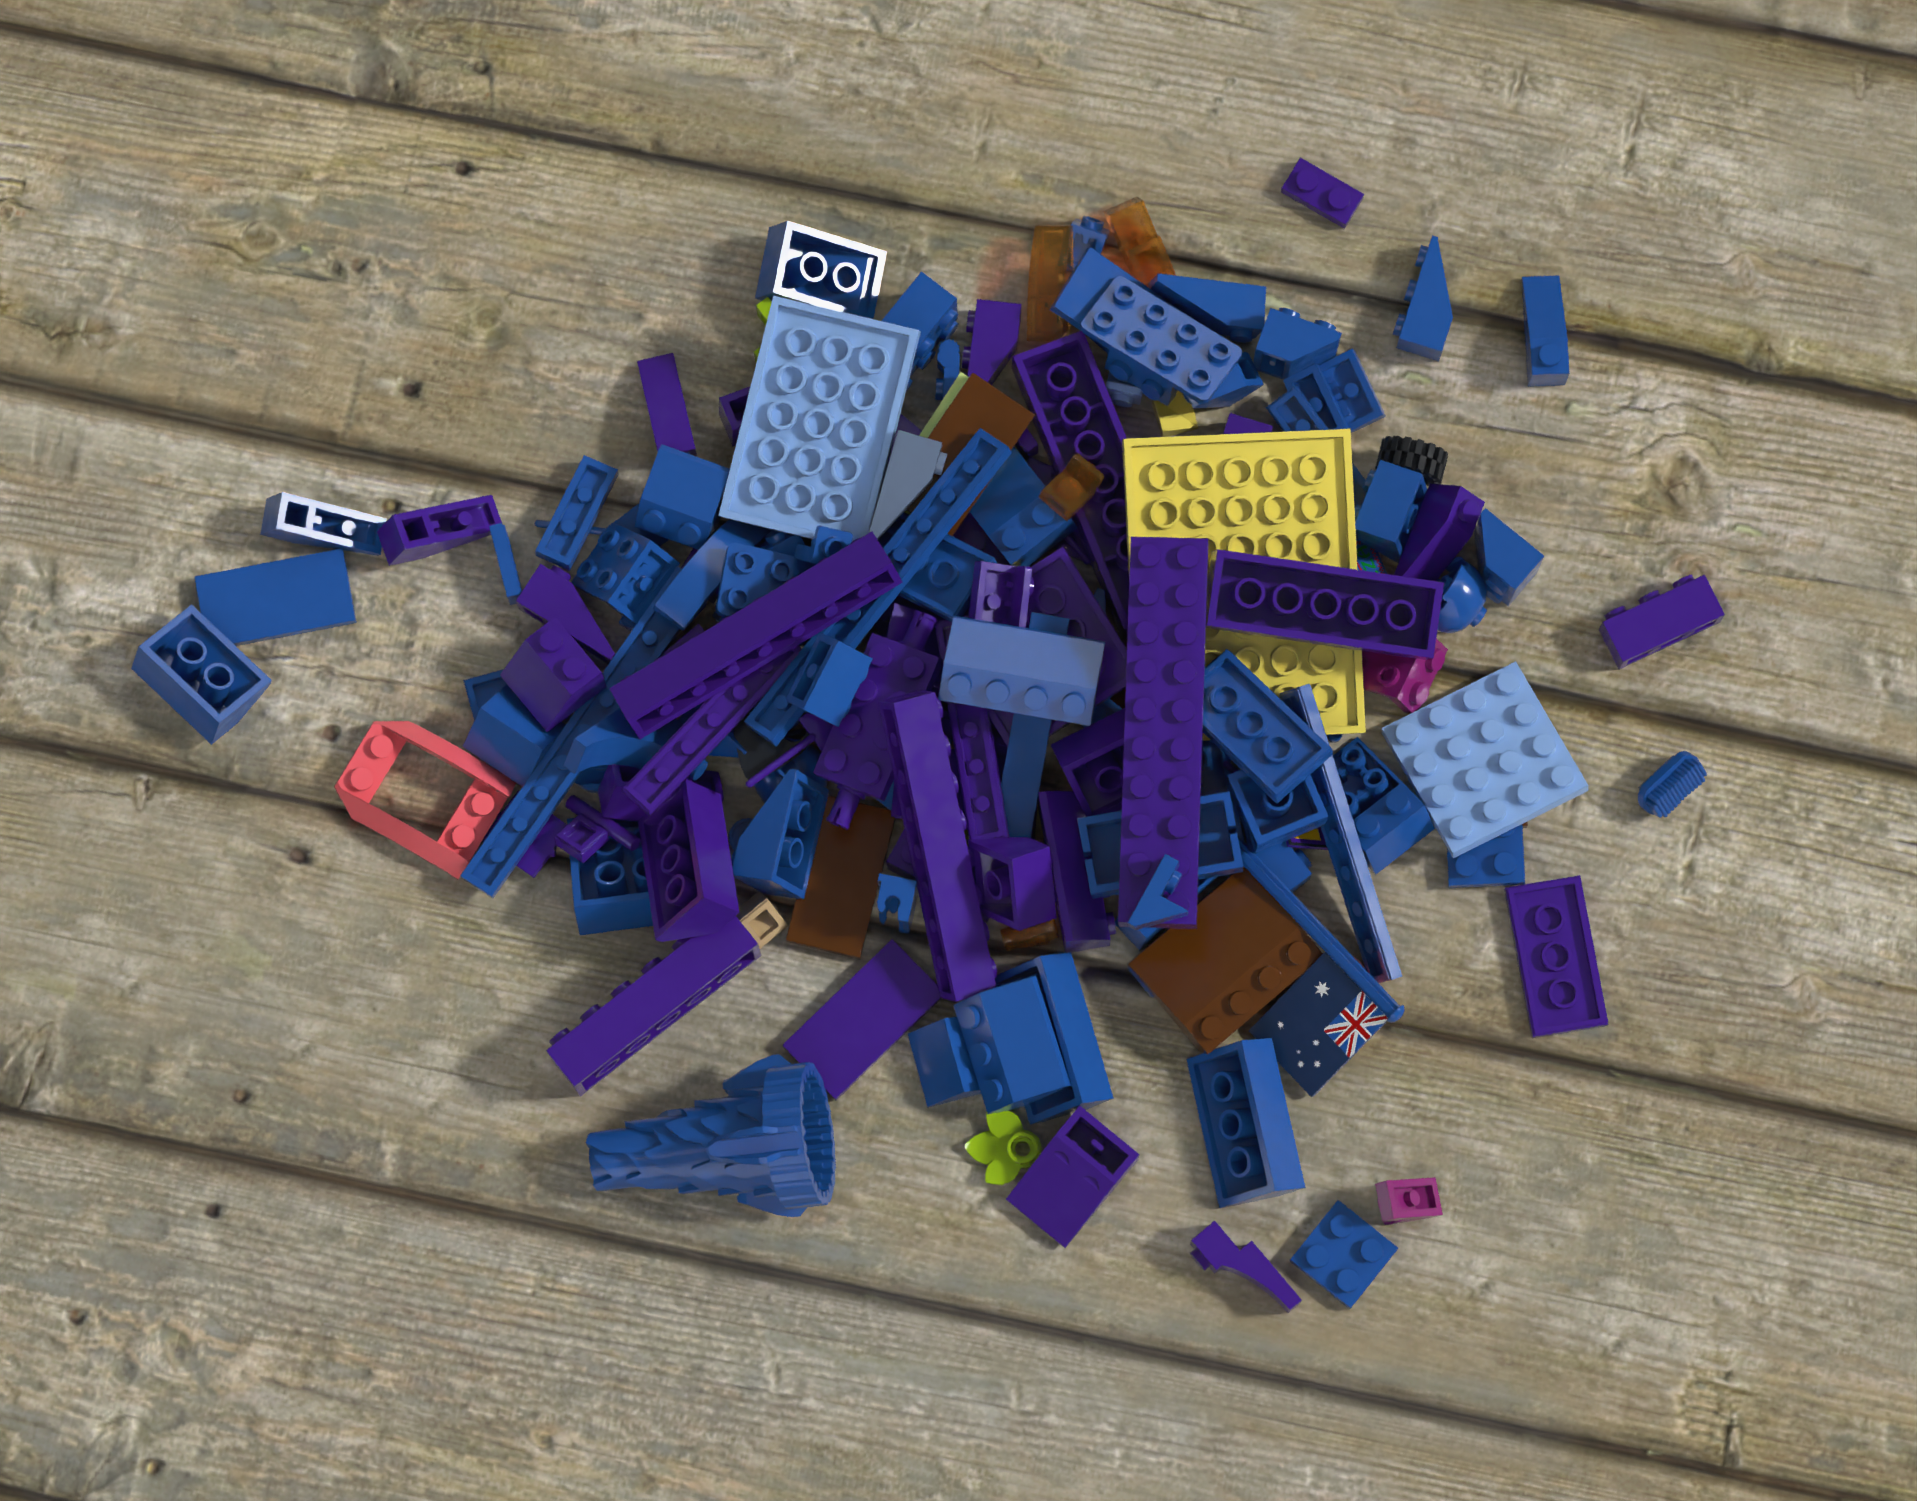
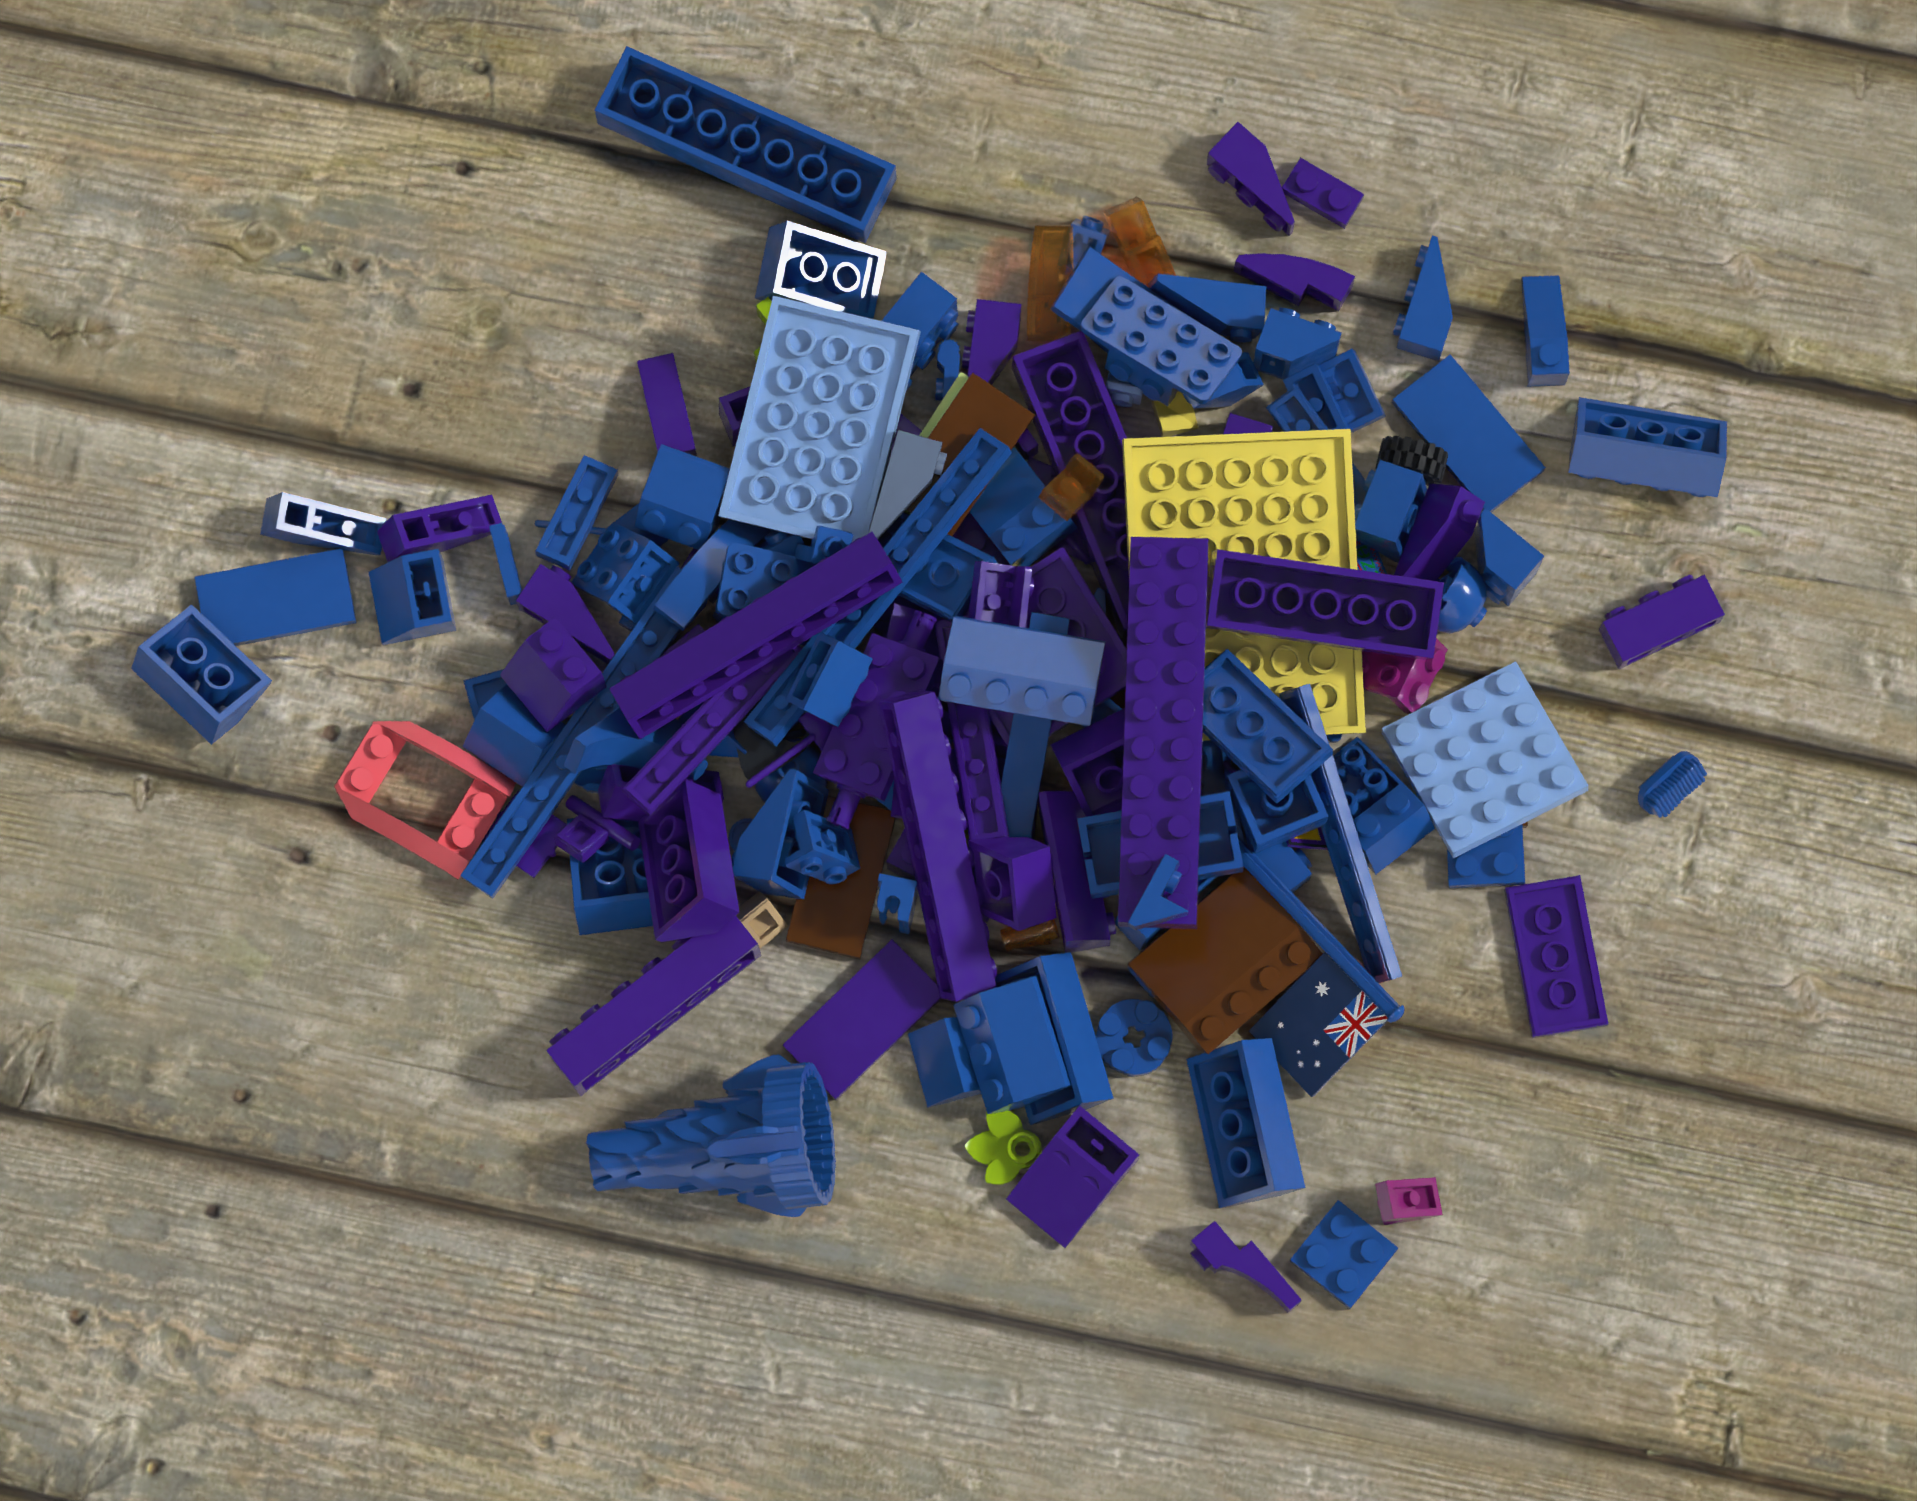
(412, 597): none -> blue slope
(745, 144): none -> blue brick
(824, 851): none -> blue bracket
(1115, 1026): none -> blue plate
(1248, 168): none -> dark purple slope
(1295, 277): none -> dark purple slope
(1480, 443): none -> blue tile
(1648, 447): none -> blue slope

